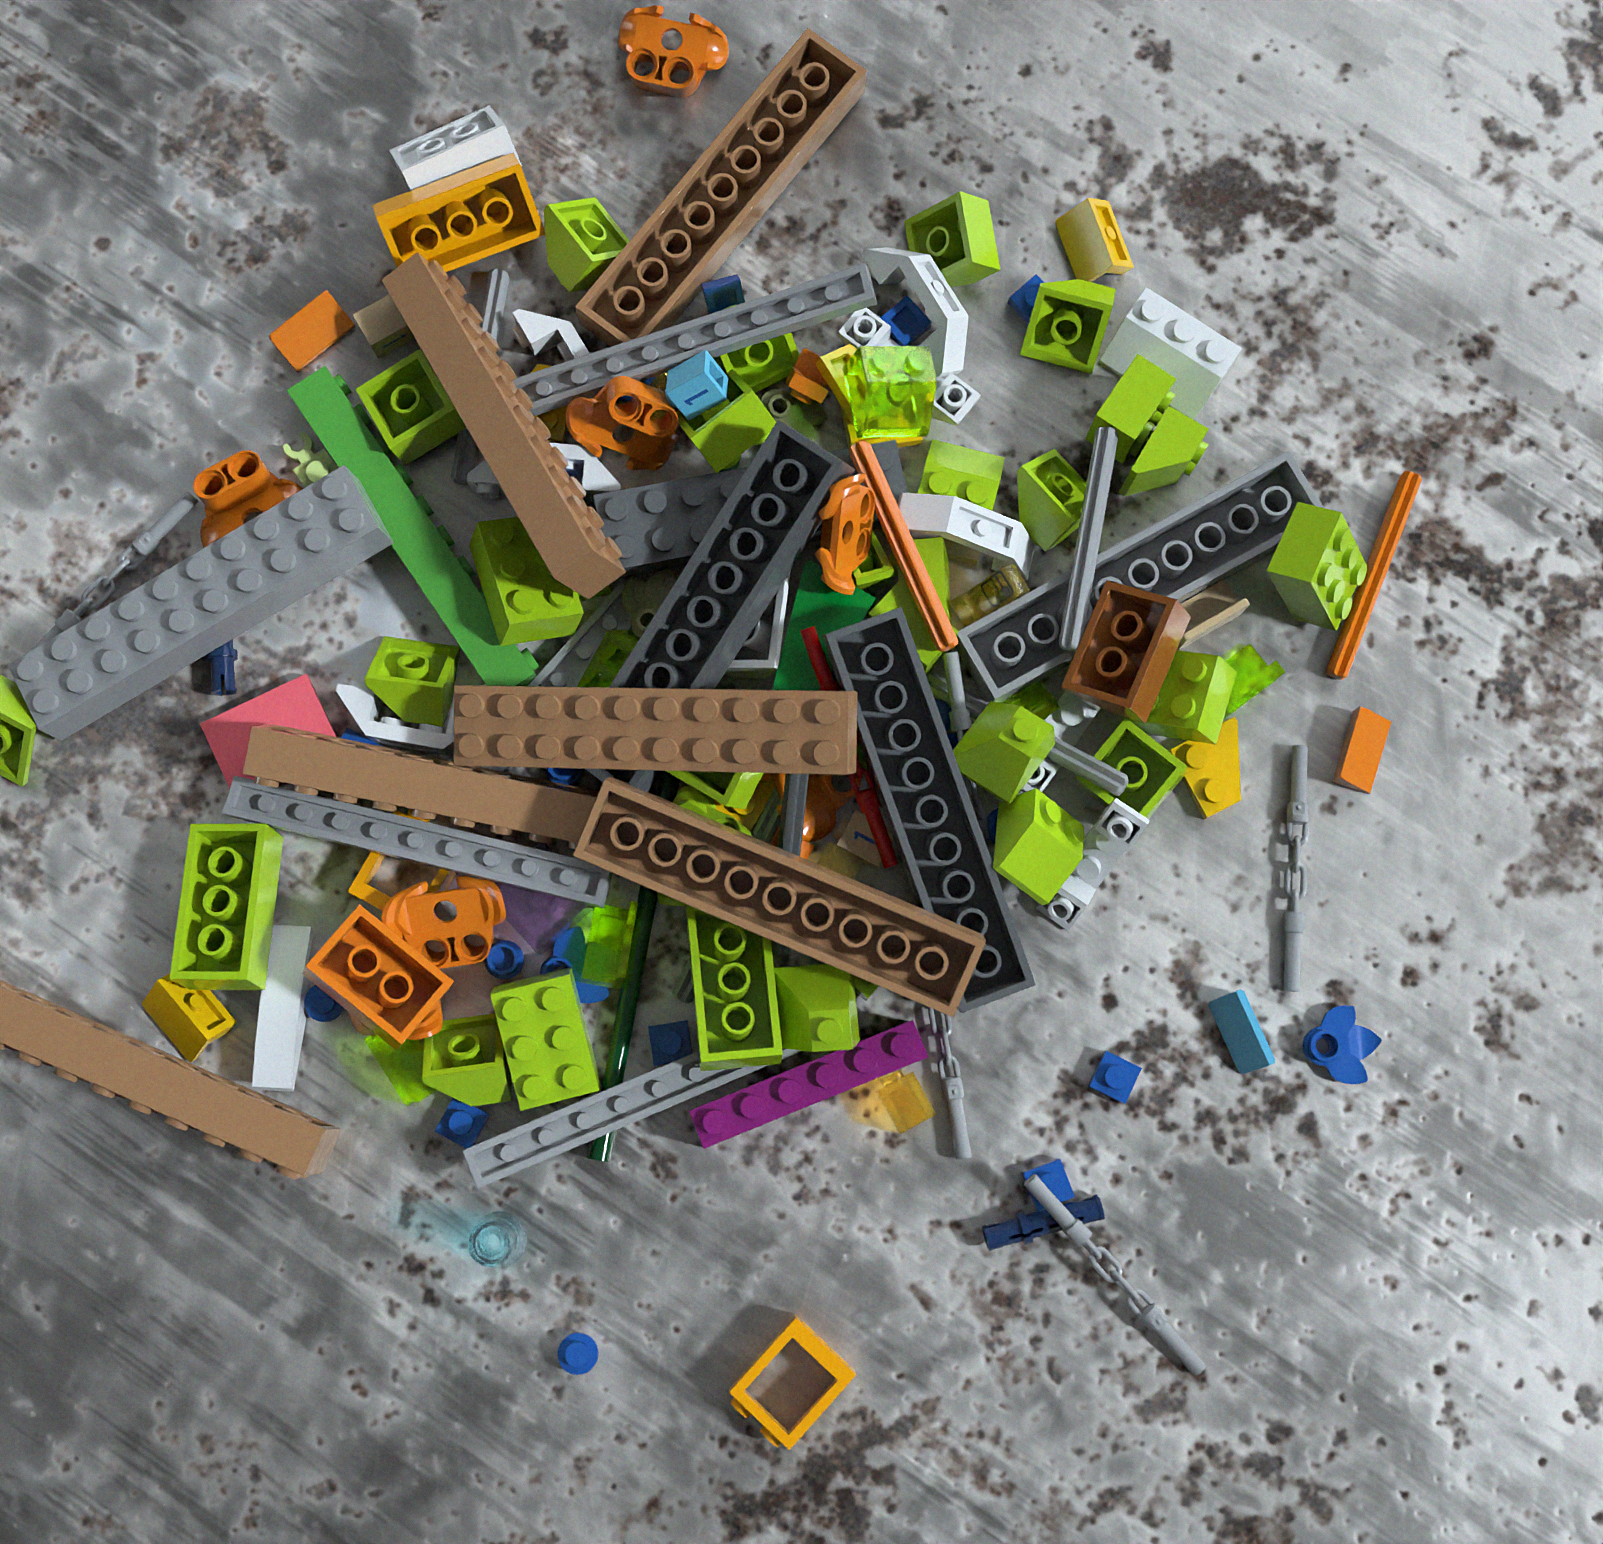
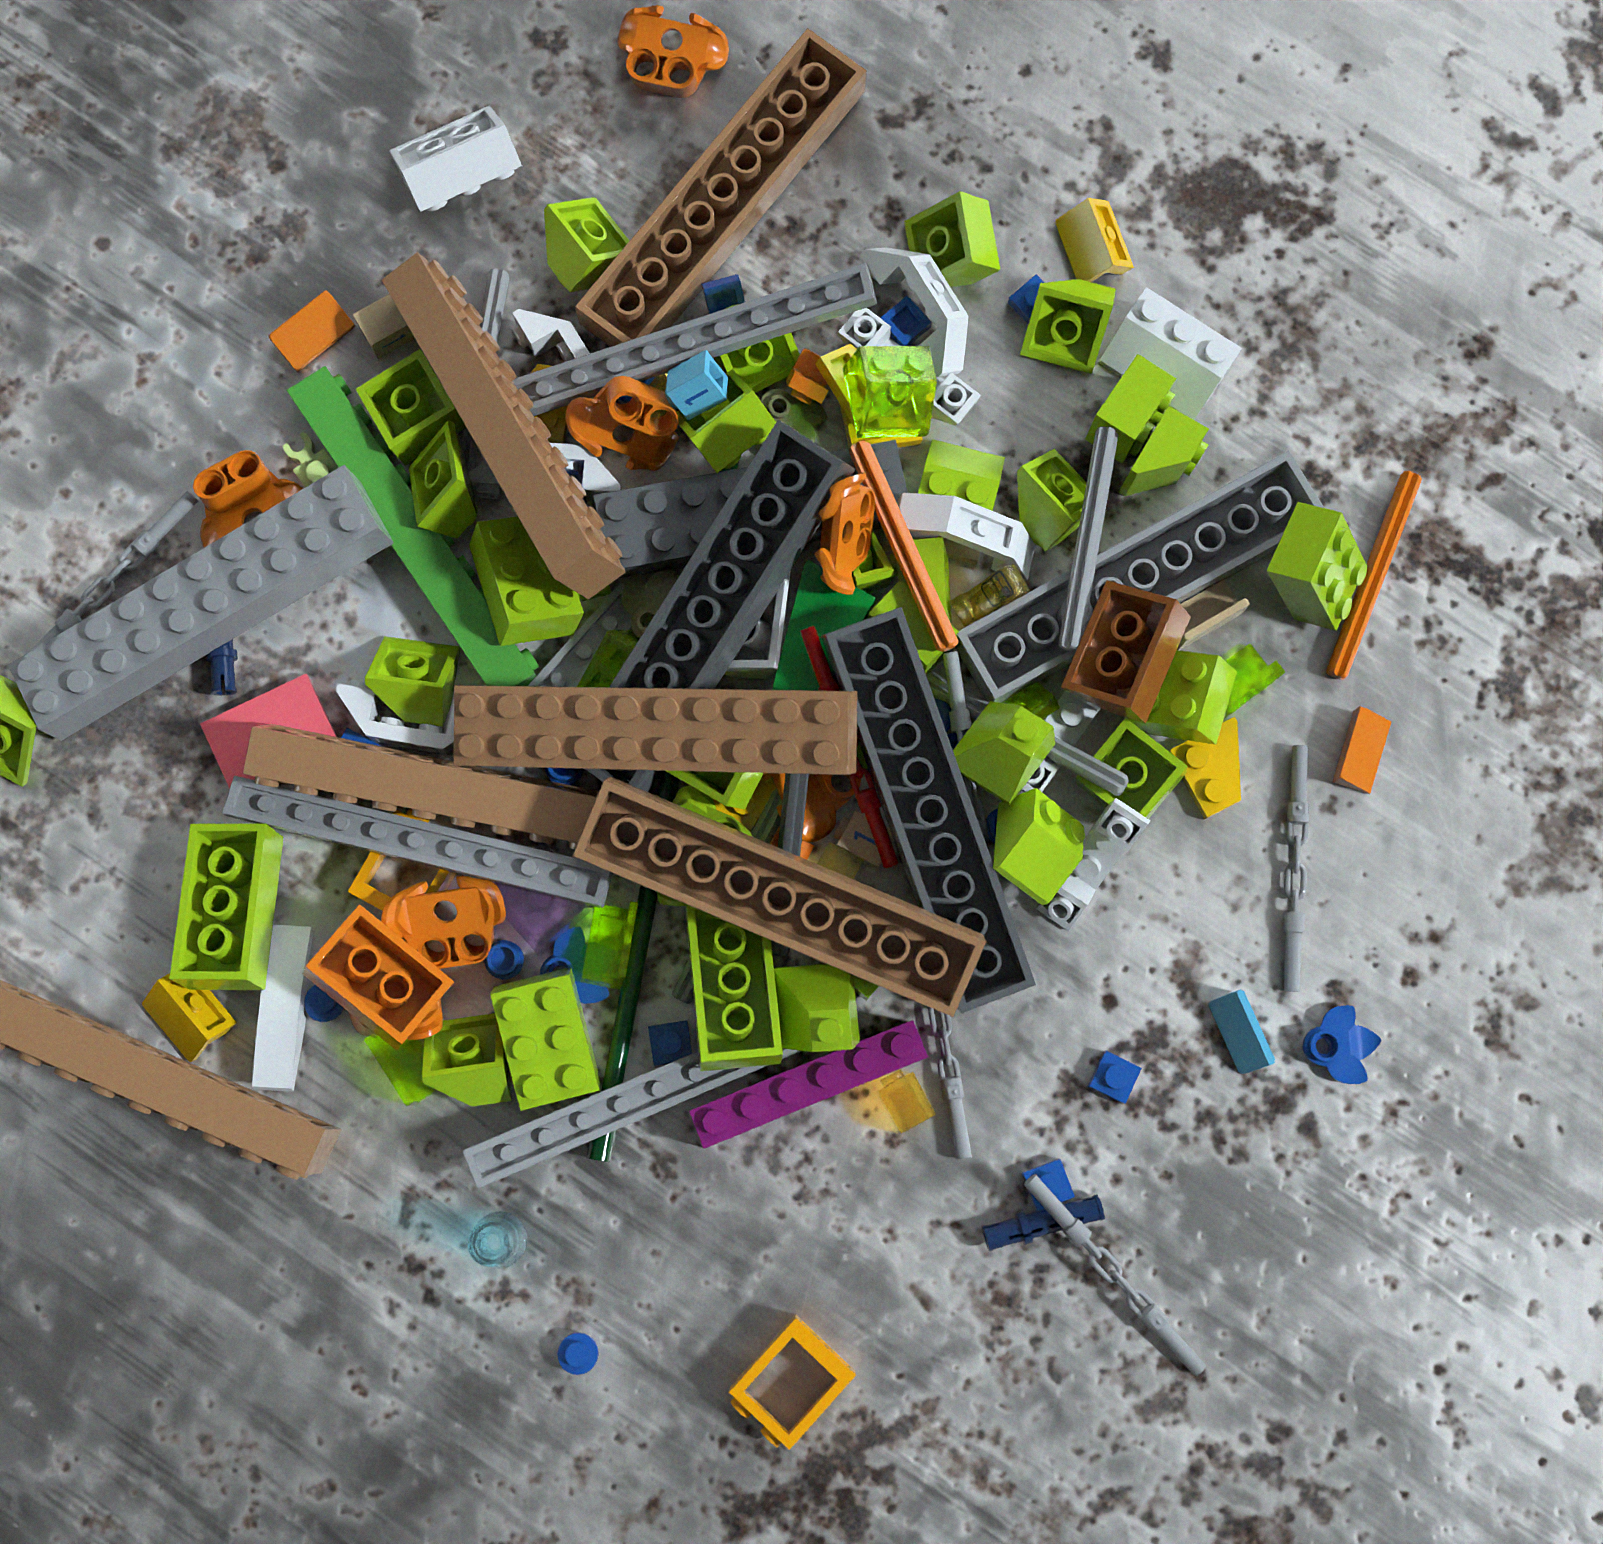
(443, 485): none -> lime slope
(462, 215): light orange brick -> none
(462, 1123): blue plate -> none

